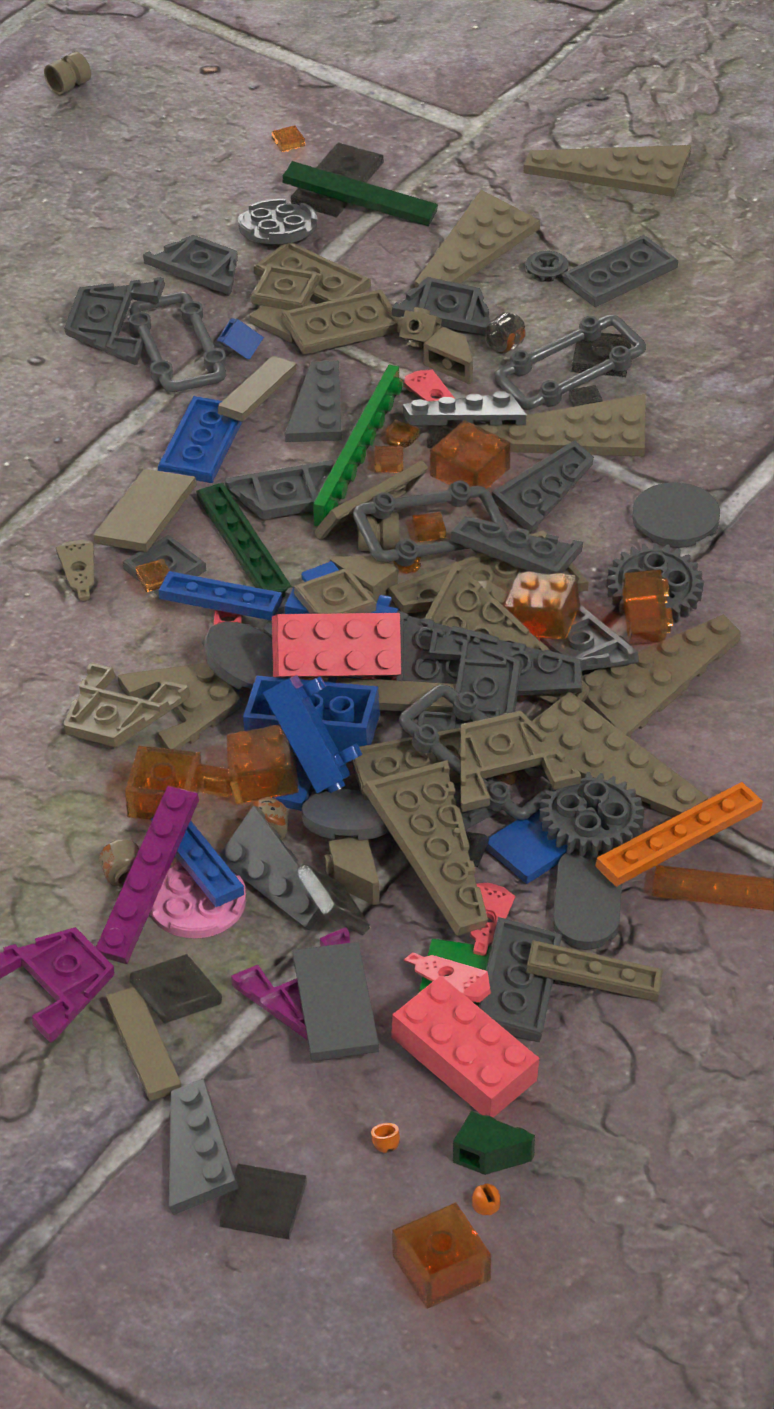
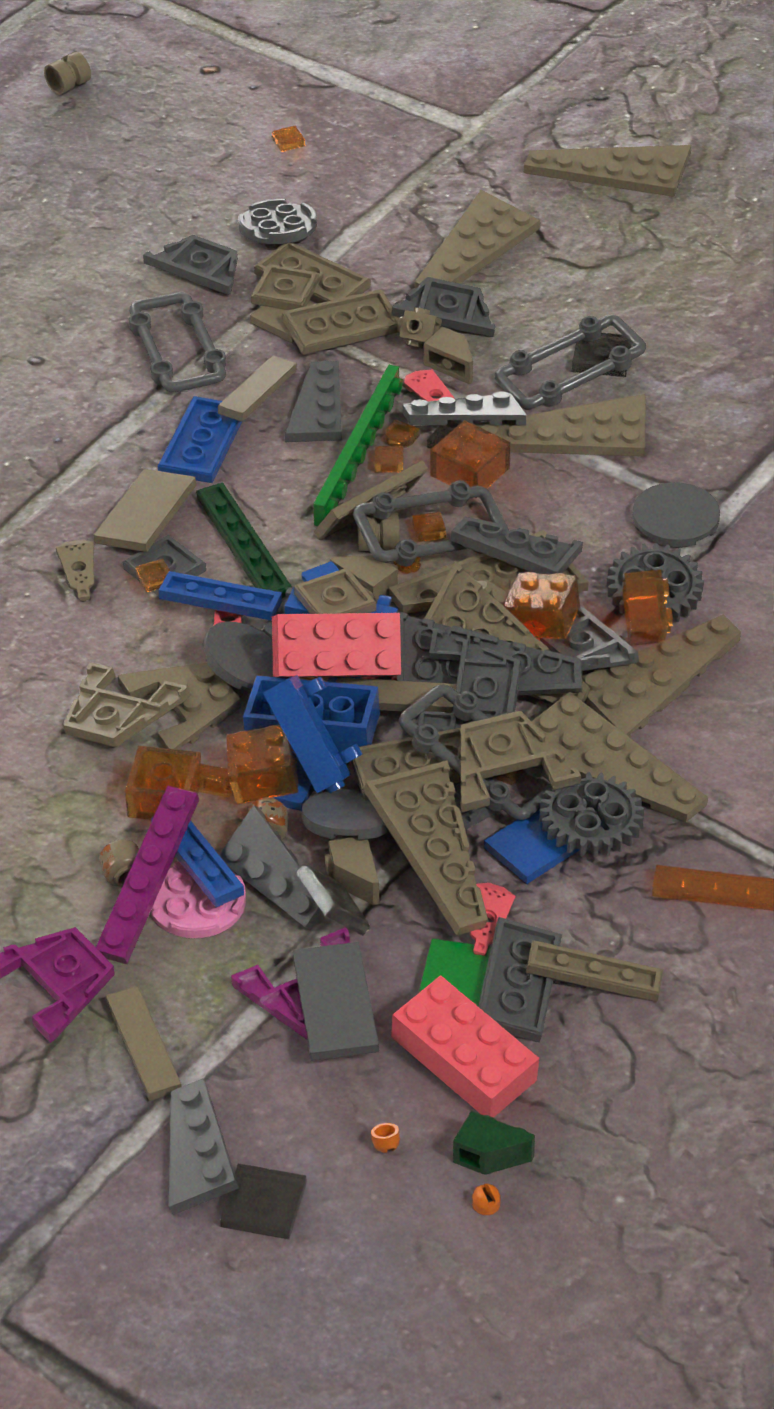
(100, 313): dark grey wing -> none
(175, 988): clear smoke tile -> none
(240, 338): blue panel -> none
(281, 490): dark grey wing -> none
(344, 161): clear smoke tile -> none
(360, 193): dark green tile -> none
(441, 1255): clear orange brick -> none
(467, 979): coral piece -> none
(477, 846): clear smoke tile -> none
(505, 332): clear smoke head -> none
(540, 488): dark grey wing -> none
(546, 265): dark grey gear -> none
(584, 395): clear smoke tile -> none
(585, 902): dark grey tile -> none
(619, 270): dark grey tile -> none
(678, 834): orange plate -> none

